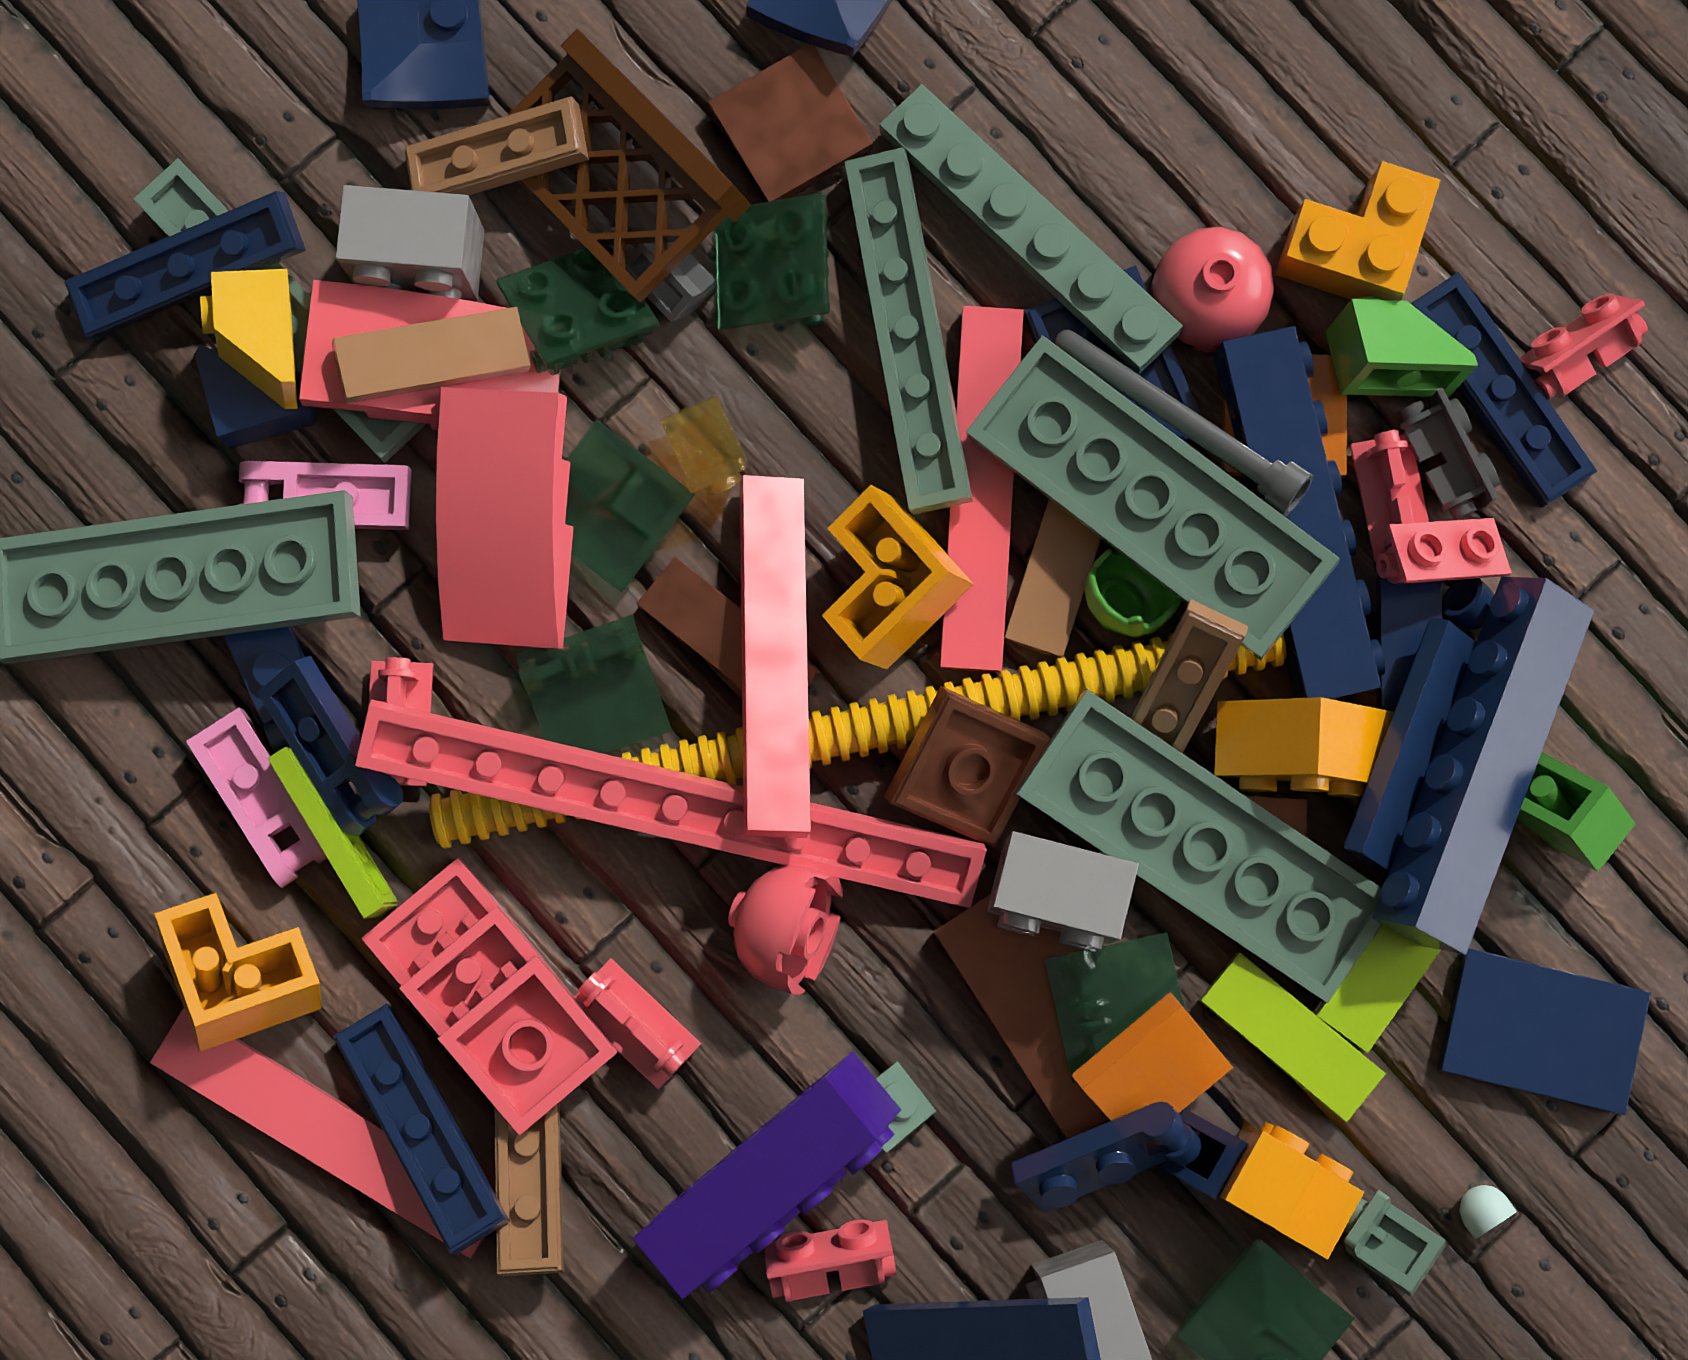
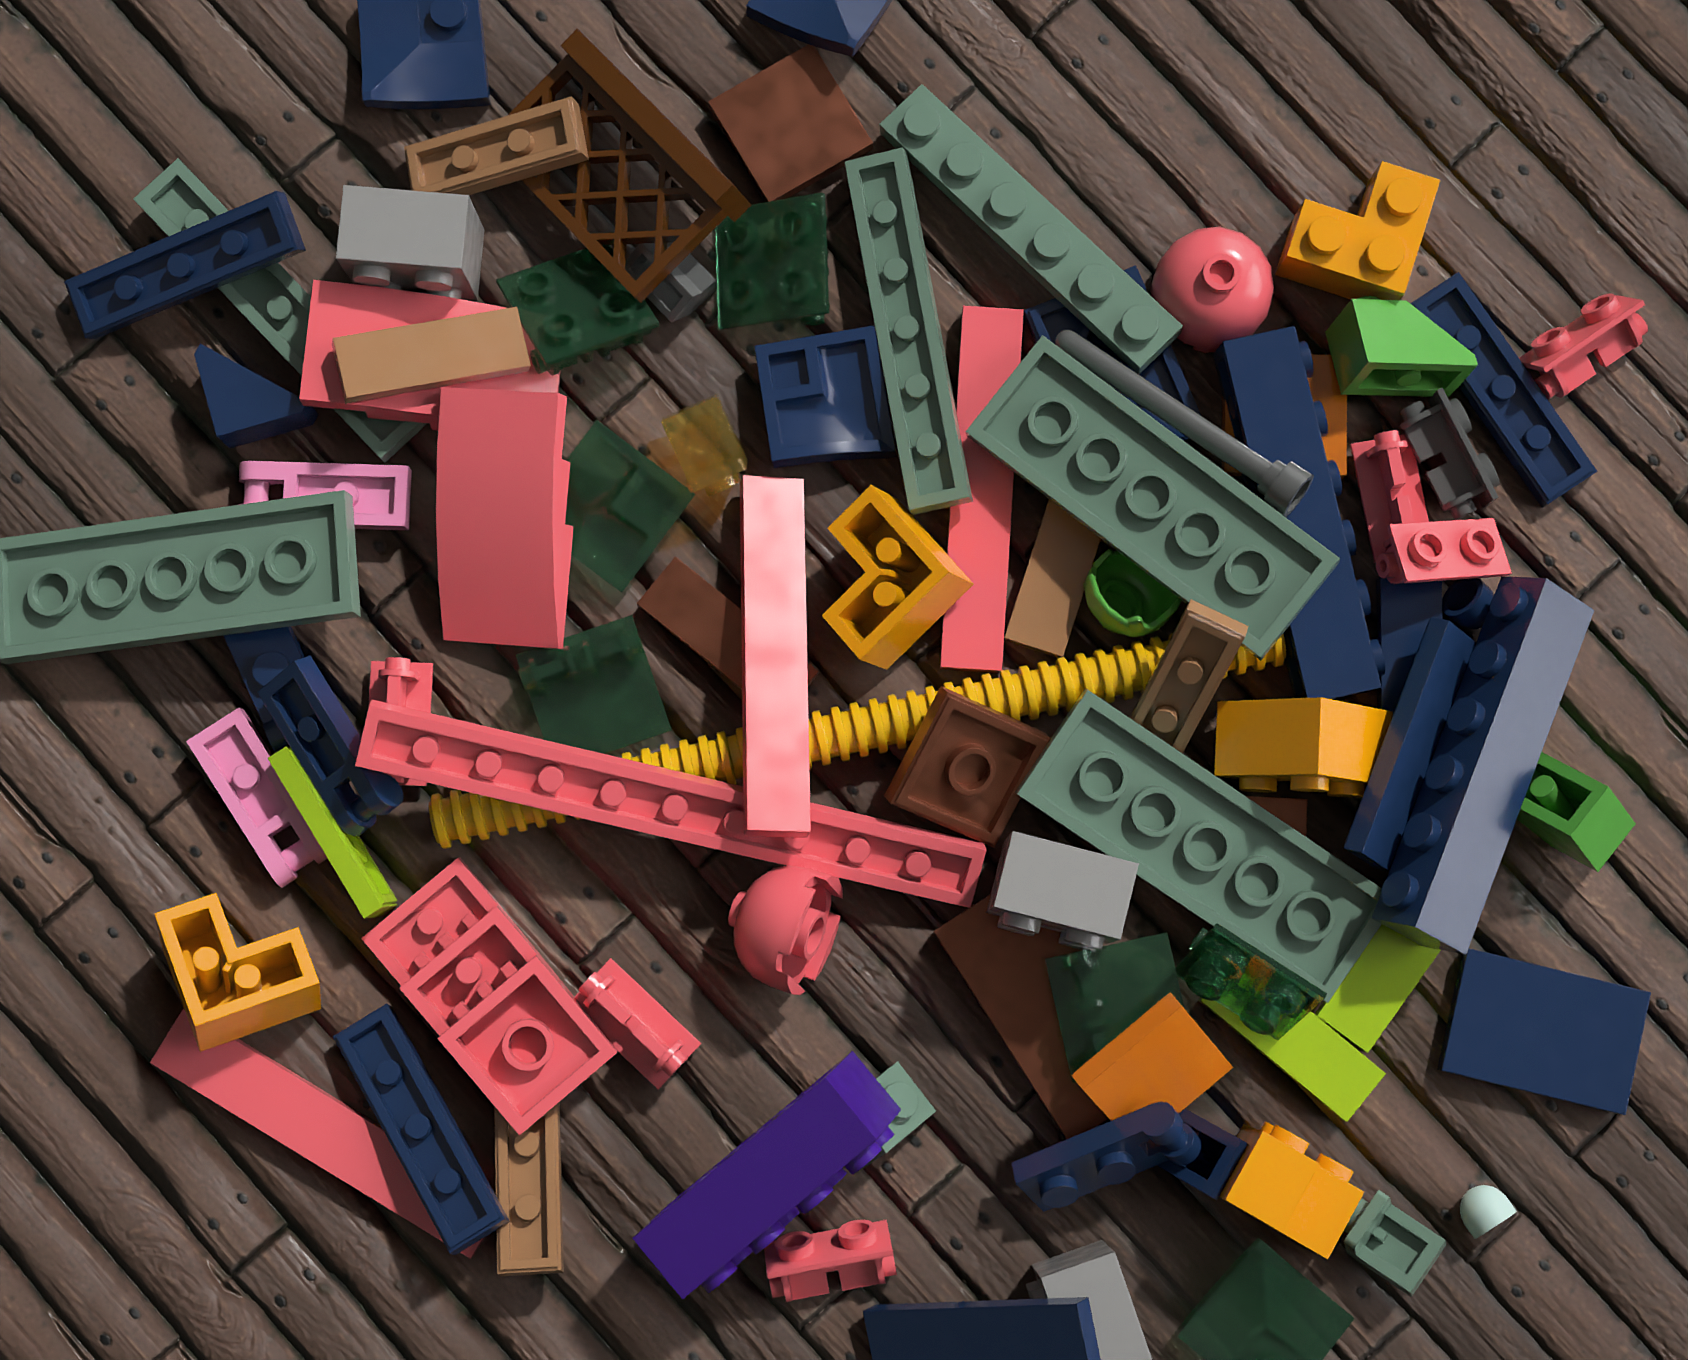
(254, 328): yellow slope -> none
(825, 398): none -> dark blue plate
(1247, 982): none -> clear green hinge

